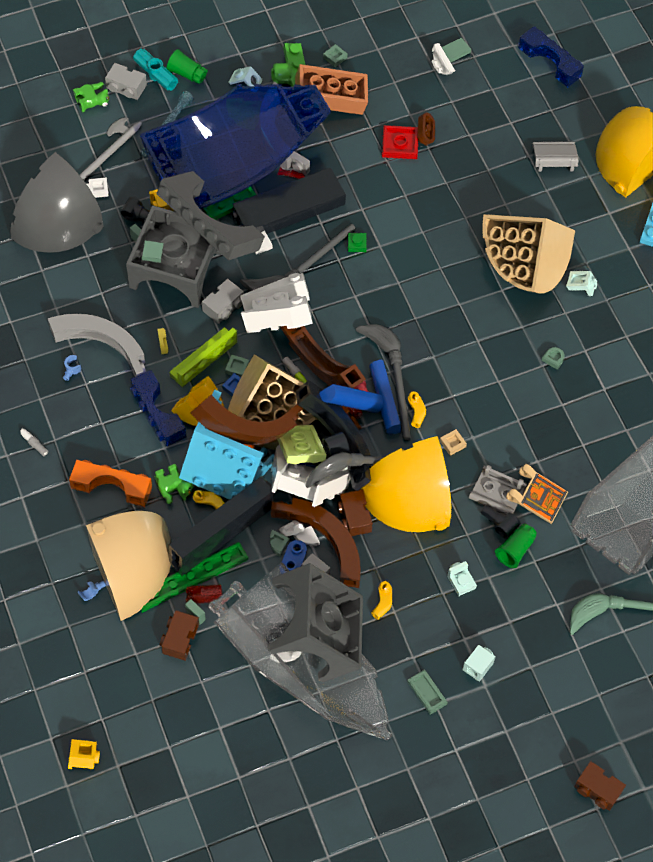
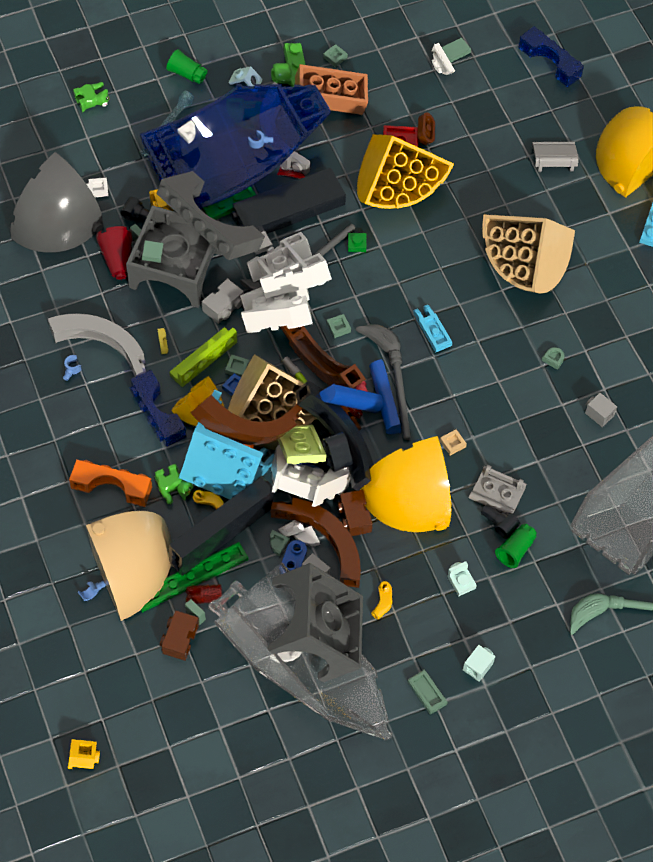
(34, 442): light grey piece -> none
(116, 249): none -> dark red cone
(117, 127): light grey piece -> none
(126, 82): light grey brick -> none
(155, 69): teal piece -> none
(187, 131): none -> white tile
(263, 139): none -> medium blue piece
(289, 267): none -> white wedge
(337, 463): dark grey piece -> none
(338, 326): none -> sand green tile
(398, 173): none -> yellow brick
(418, 408): yellow arm -> none
(433, 329): none -> medium azure hinge
(540, 495): flag -> none
(582, 281): light aqua bracket -> none
(599, 787): reddish brown brick -> none
(600, 409): none -> light grey brick

